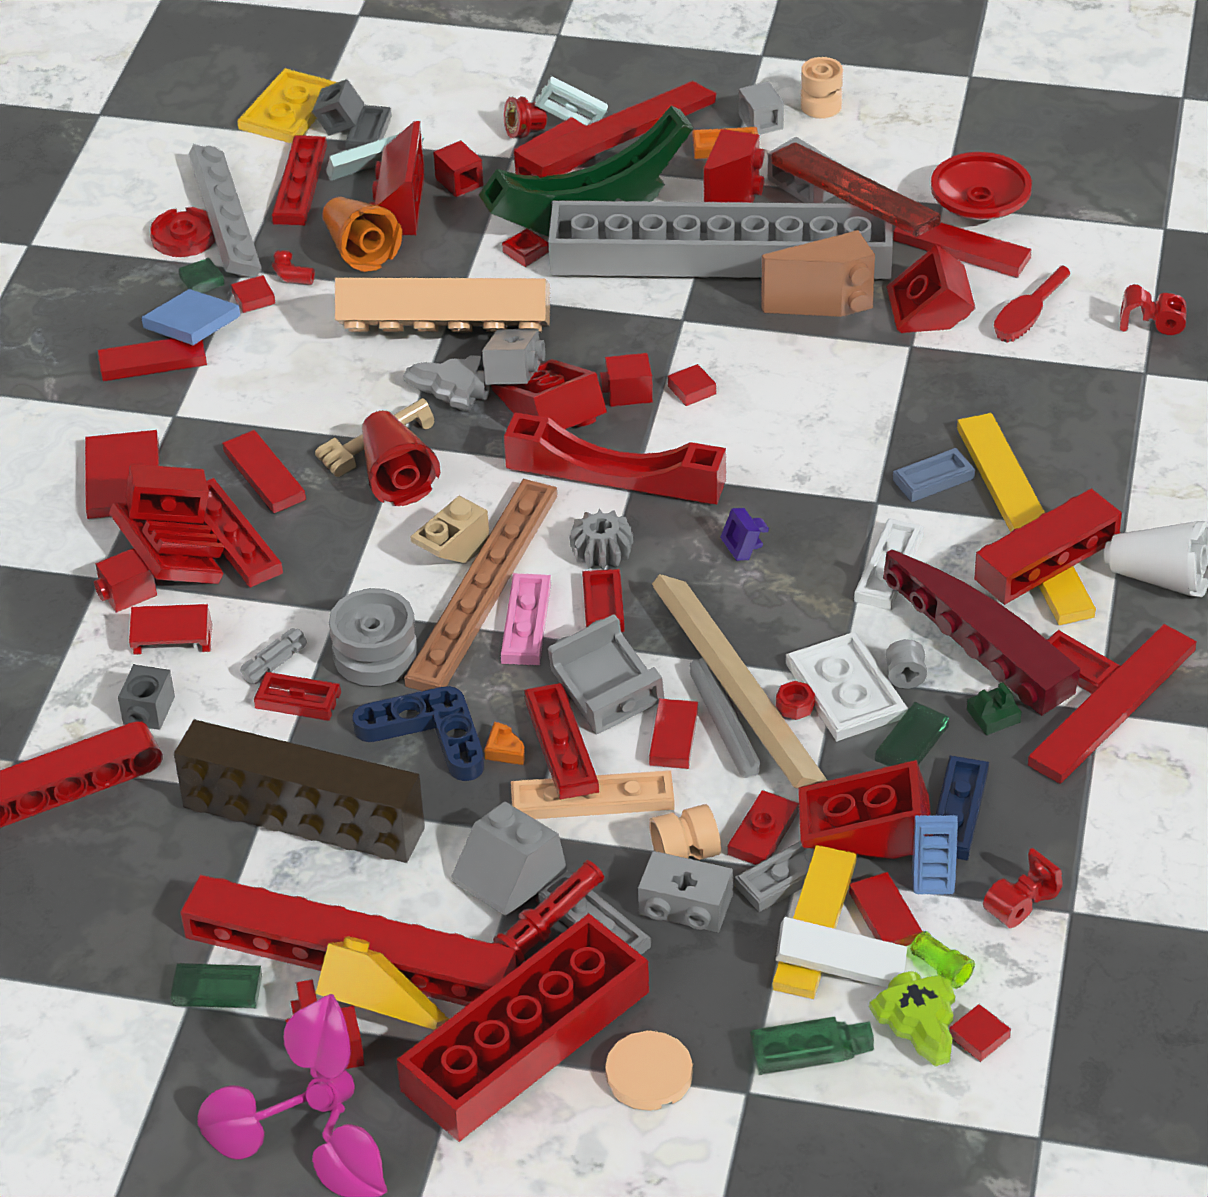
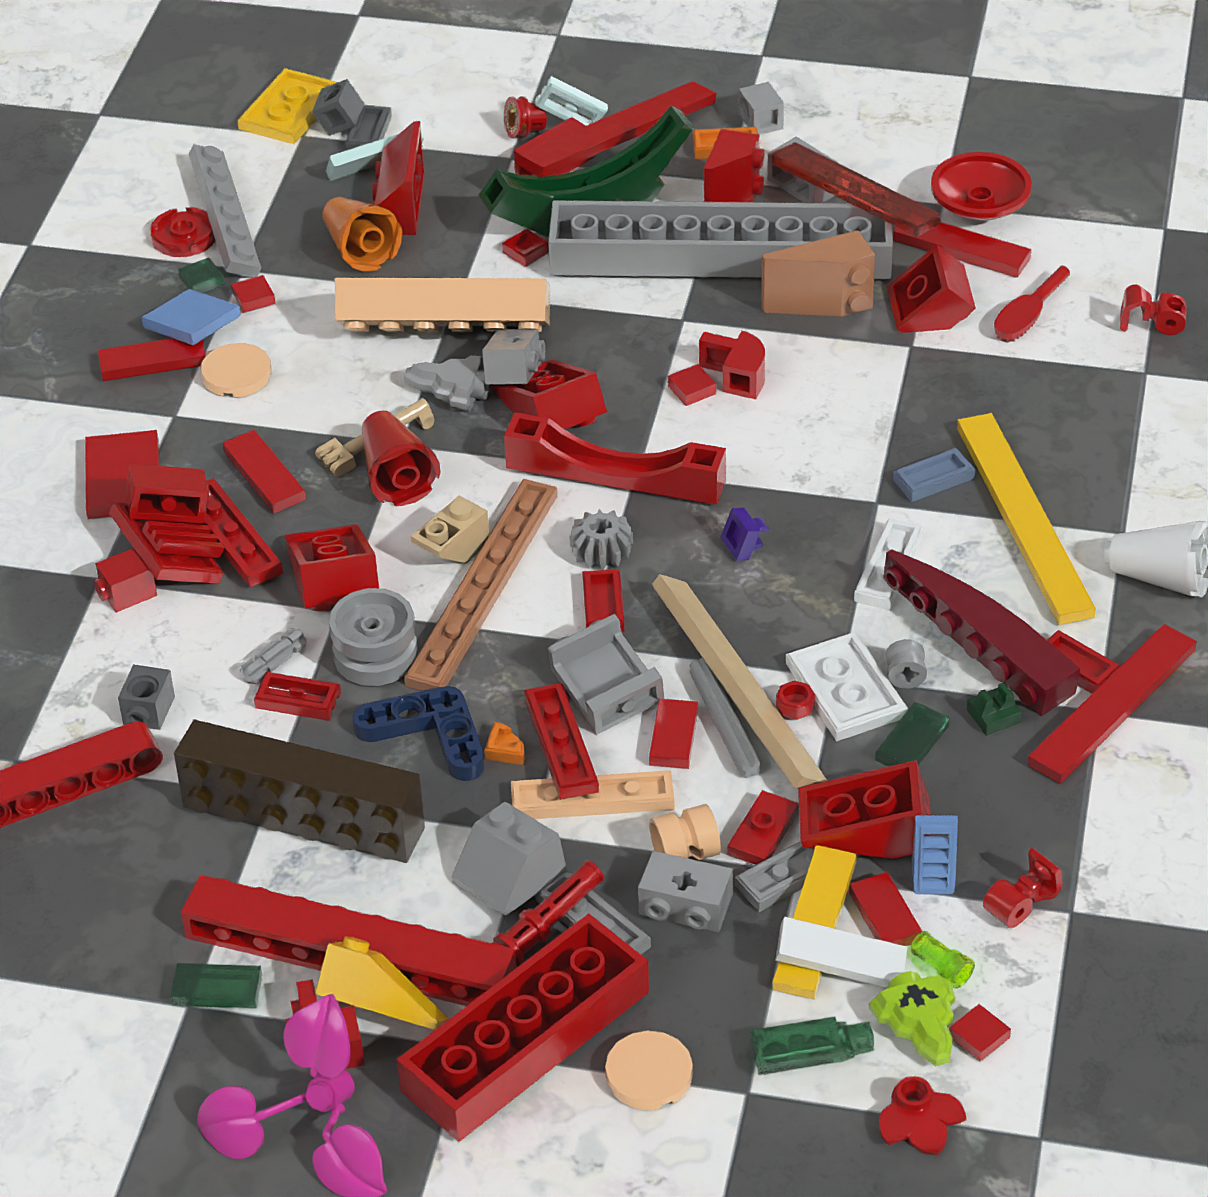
(170, 626): red hinge -> none
(236, 369): none -> light nougat tile
(289, 272): red arm -> none
(299, 180): red tile -> none
(331, 564): none -> red slope
(458, 168): red brick -> none
(526, 619): bright pink tile -> none
(627, 379): red brick -> none
(739, 360): none -> red brick
(821, 87): light nougat wheel -> none
(922, 1120): none -> red plate
(962, 797): dark blue tile -> none
(1046, 546): red brick -> none

